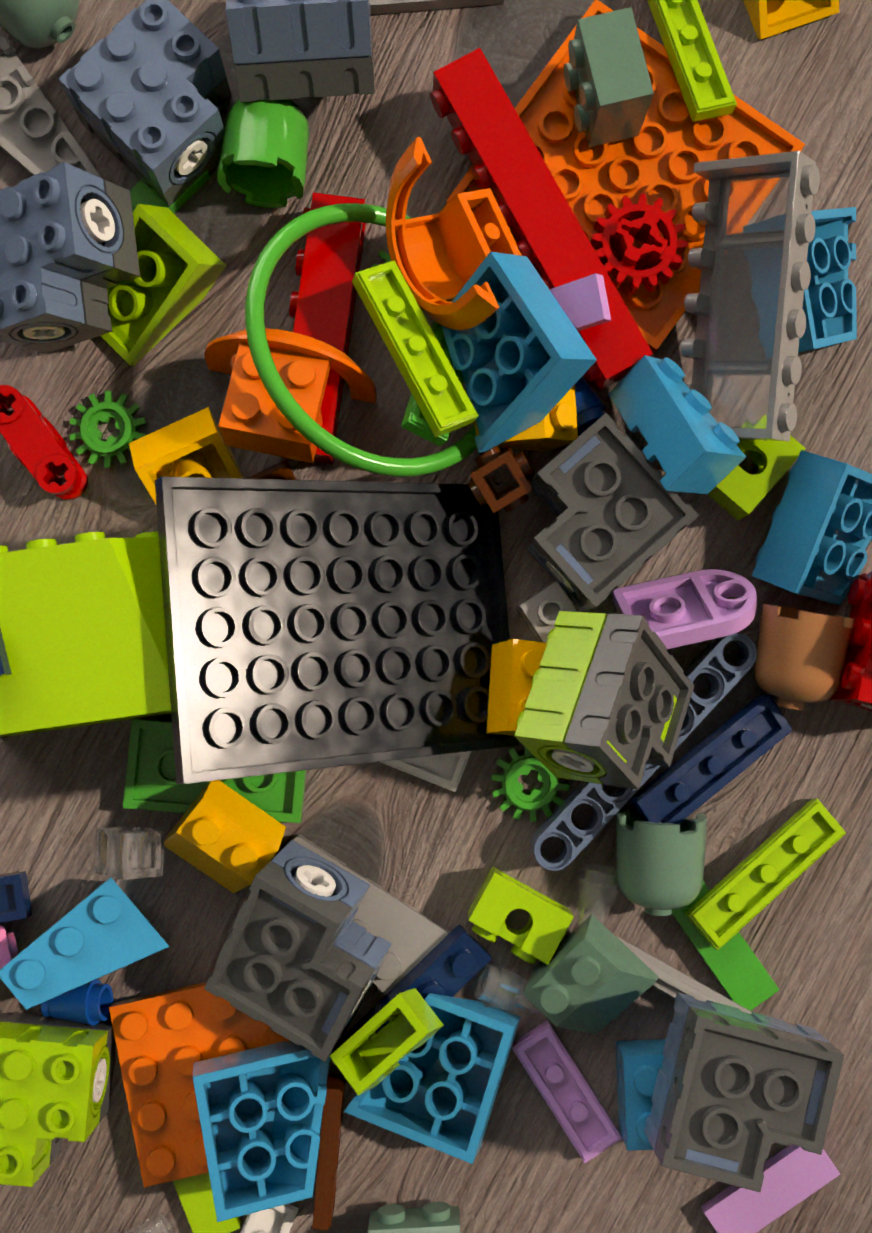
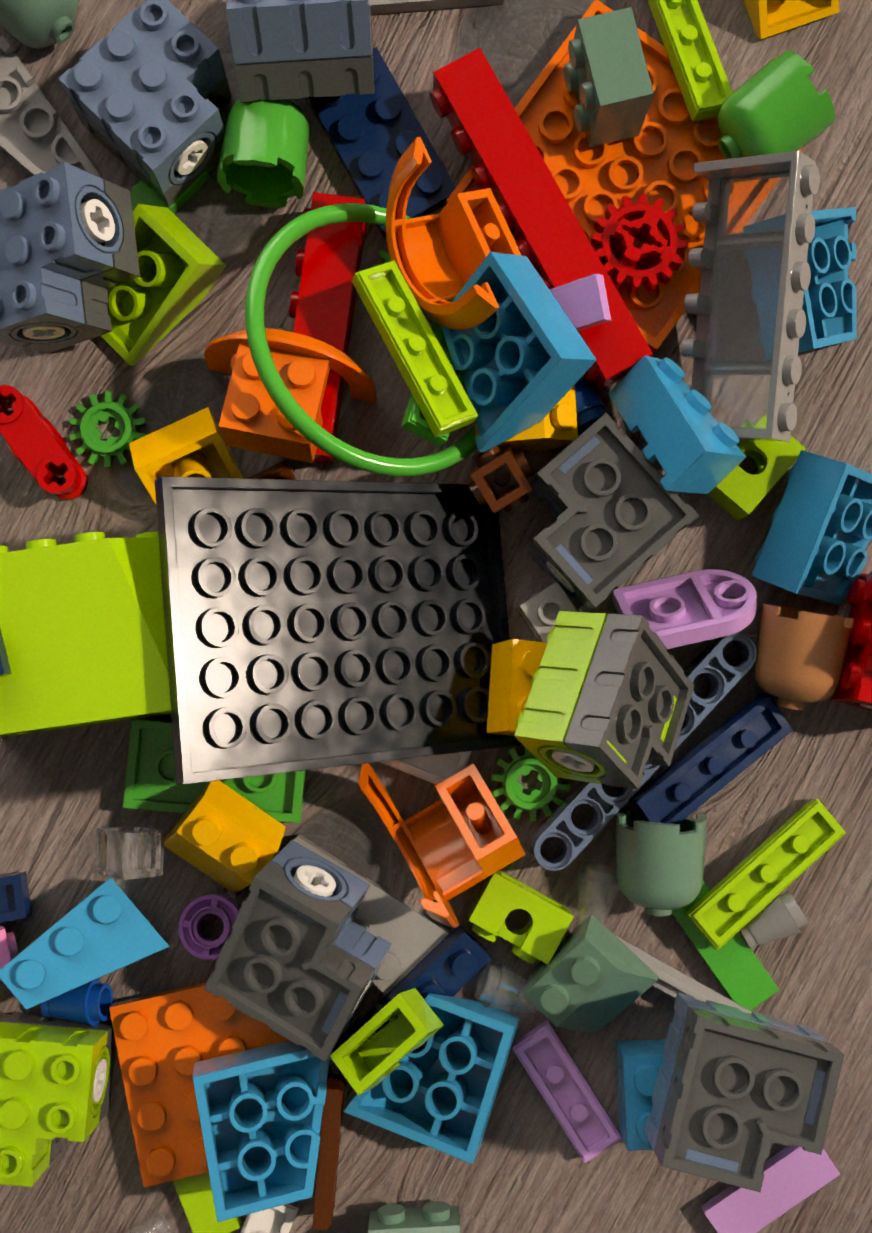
(192, 919): none -> medium lavender wheel
(371, 137): none -> dark blue plate
(450, 841): none -> orange piece
(774, 110): none -> bright green cylinder
(775, 921): none -> light grey cone

